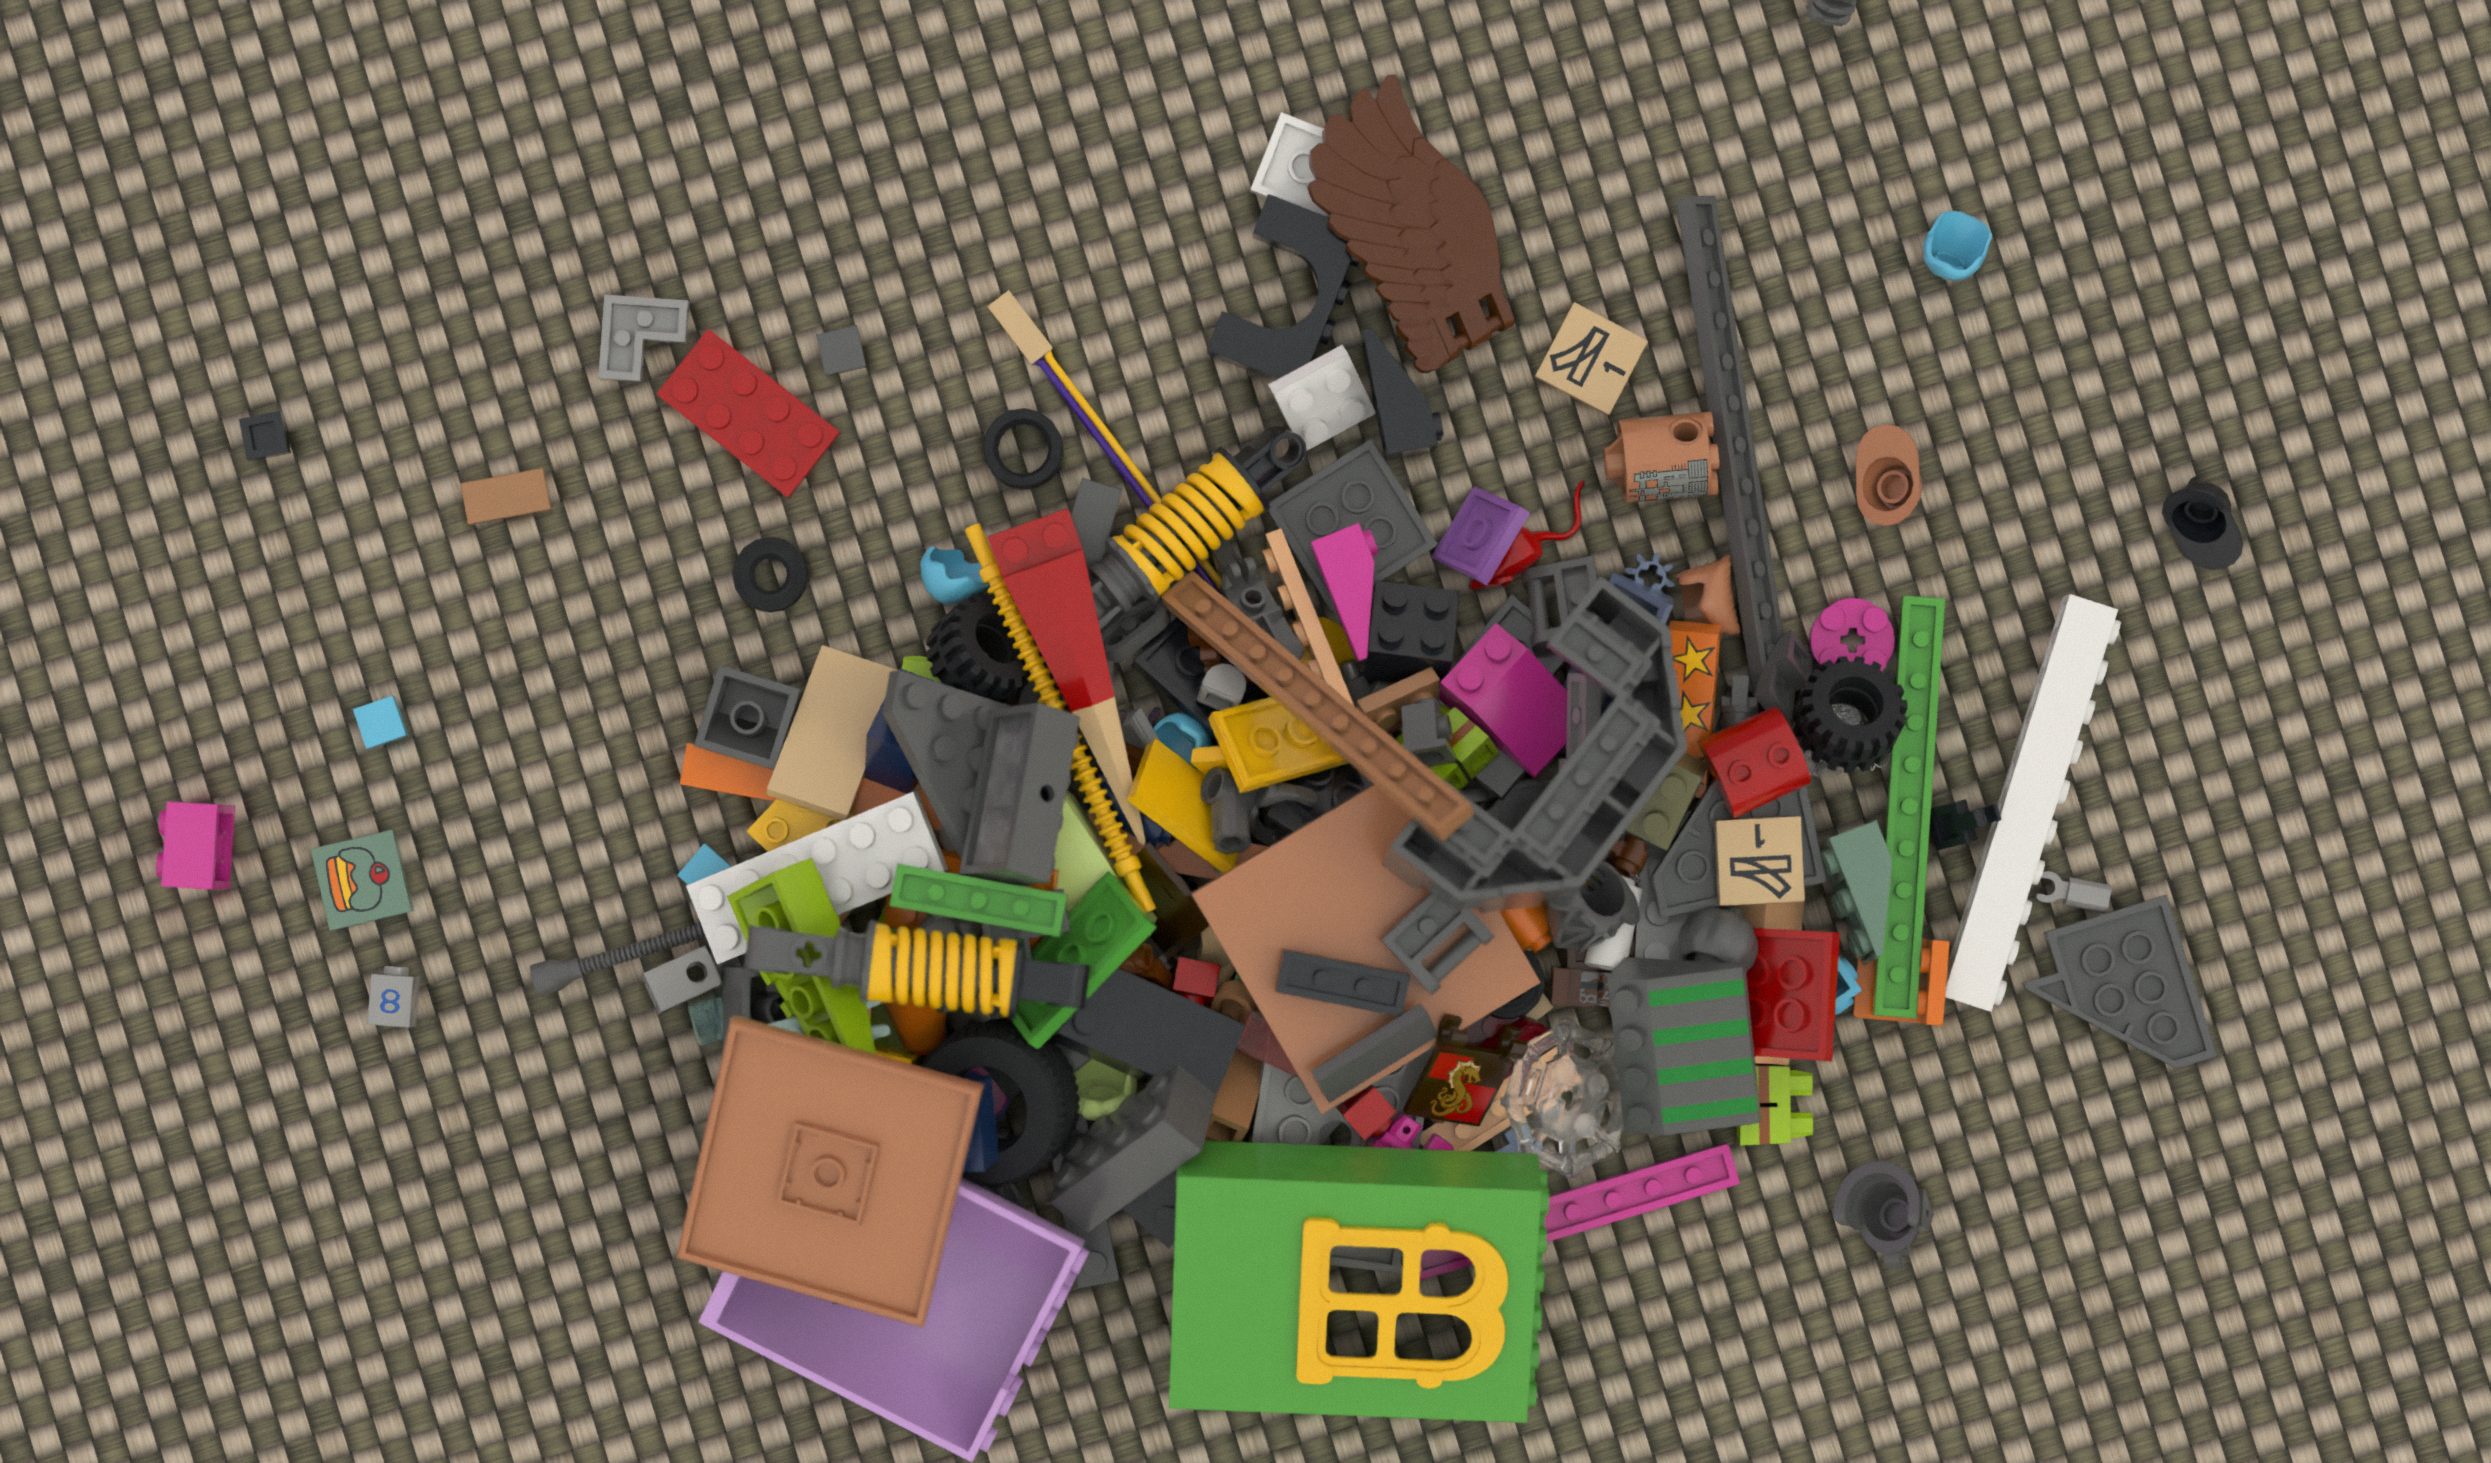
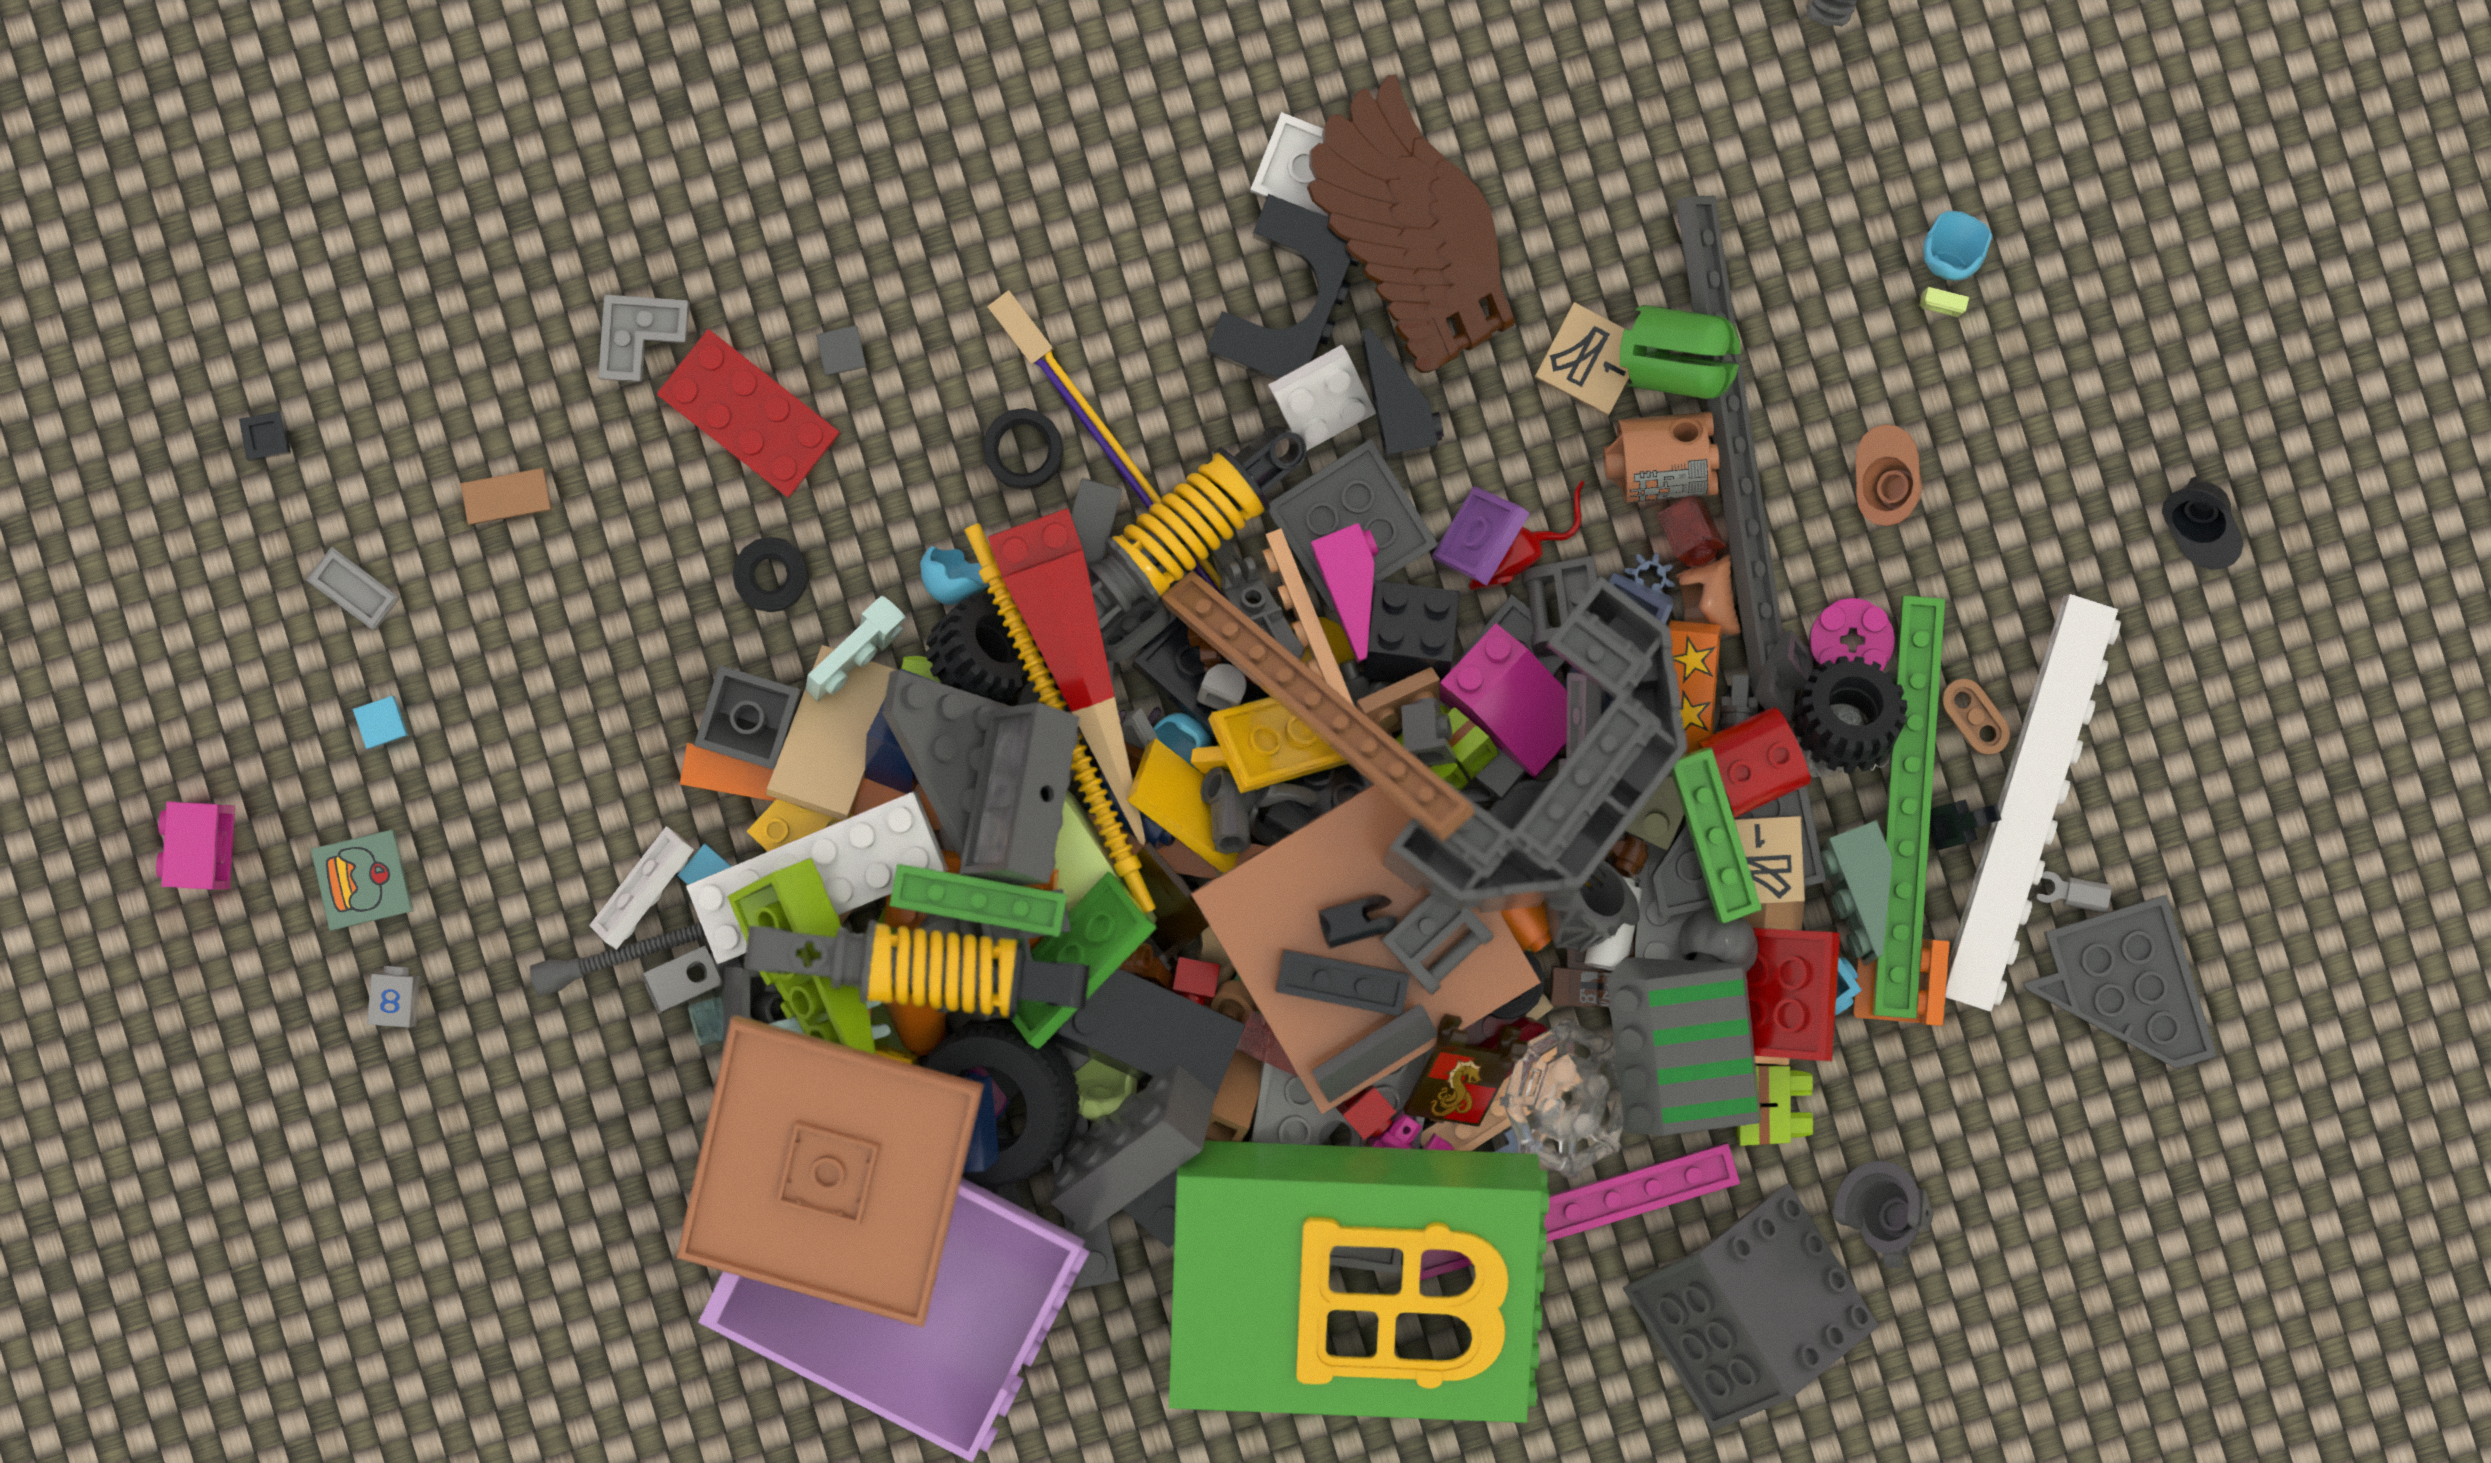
(353, 588): none -> light grey tile
(641, 887): none -> white plate
(878, 628): none -> light aqua plate
(1350, 922): none -> black piece
(1658, 331): none -> bright green cylinder
(1691, 531): none -> clear red brick
(1715, 835): none -> bright green plate
(1753, 1311): none -> dark grey bracket
(1943, 302): none -> yellowish green tile
(1974, 716): none -> medium nougat plate

